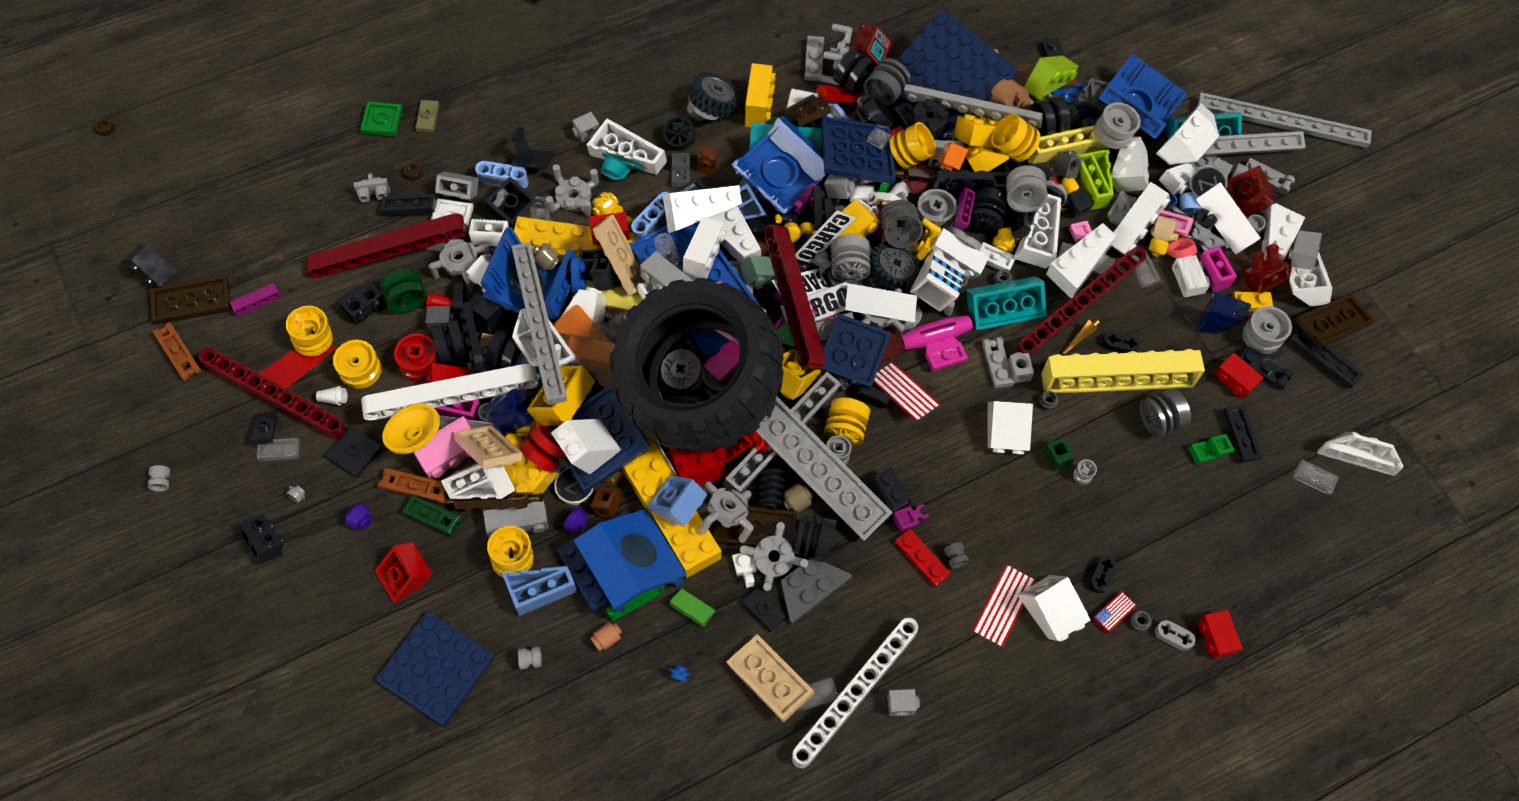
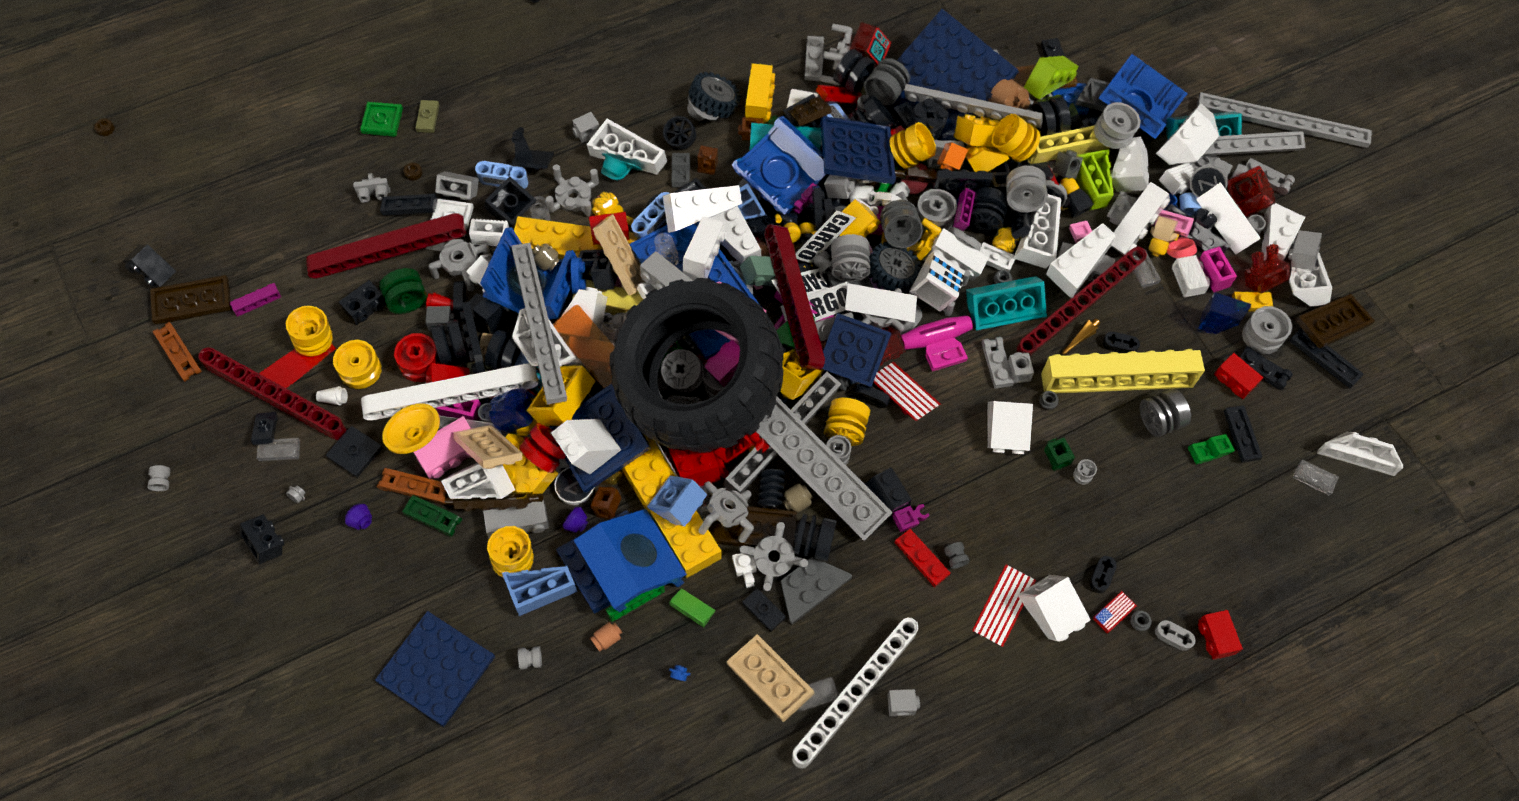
(403, 571): red slope -> none
(745, 128): none -> reddish brown brick
(878, 138): clear plate -> none

